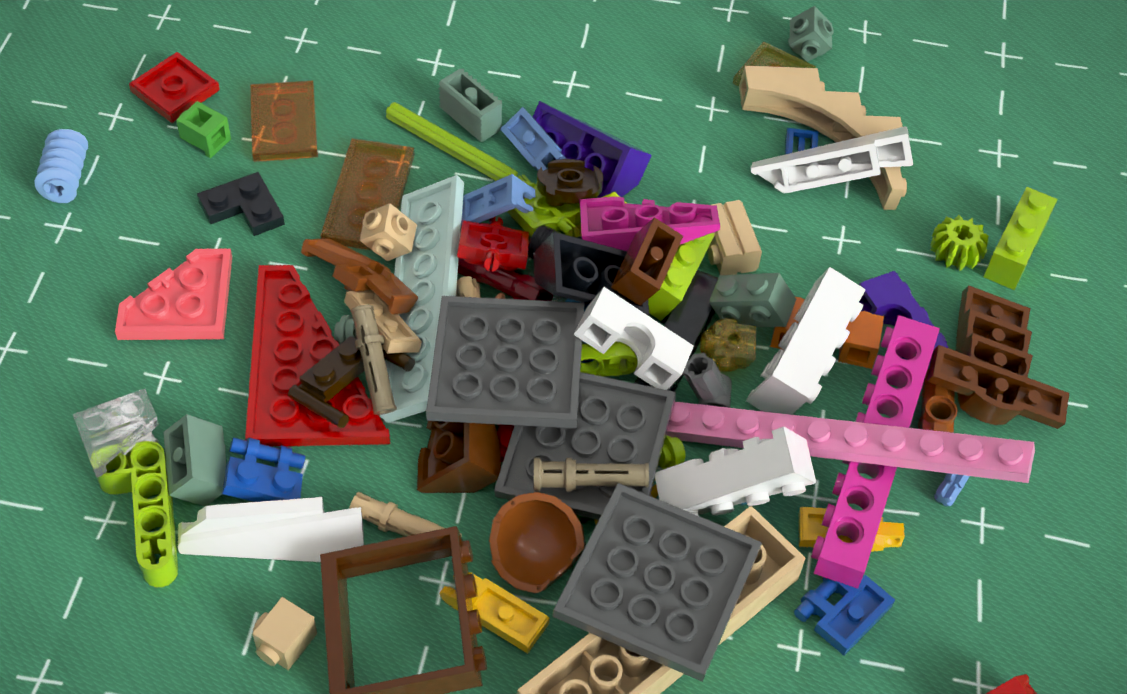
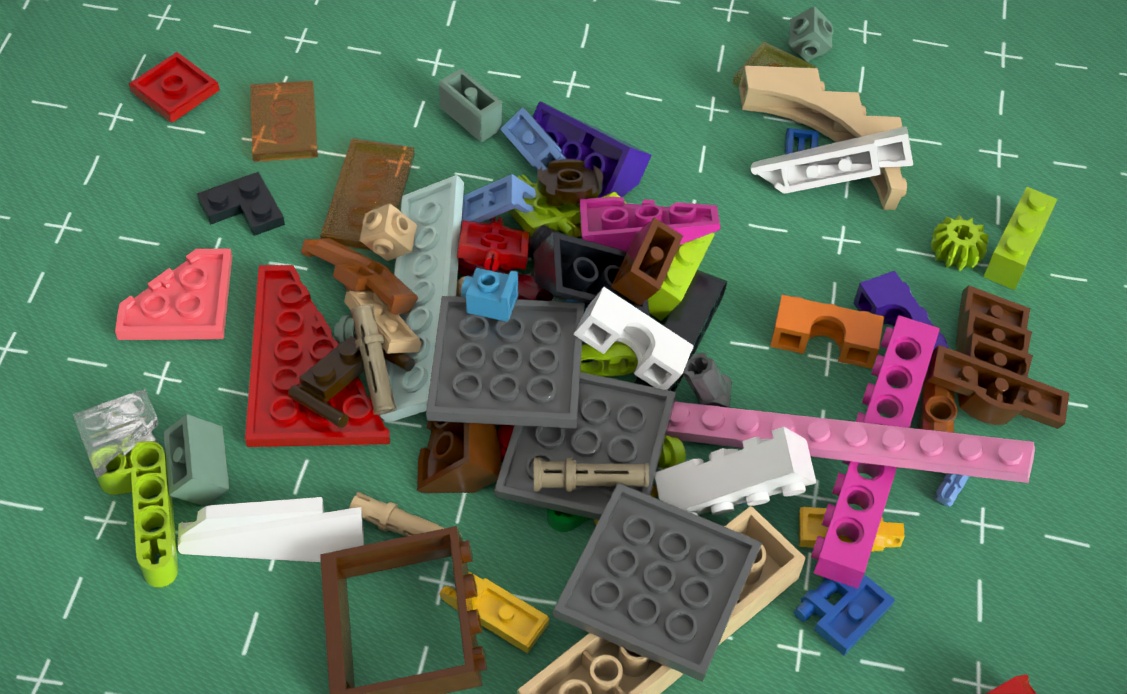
(61, 165): light blue piece -> none
(204, 128): bright green brick -> none
(258, 481): blue plate -> none
(283, 634): tan brick -> none
(448, 142): lime axle -> none
(490, 293): none -> dark azure brick
(535, 541): dark orange cylinder -> none
(730, 344): clear yellow brick -> none
(735, 244): tan brick -> none
(753, 299): sand green brick -> none
(809, 345): white wedge -> none

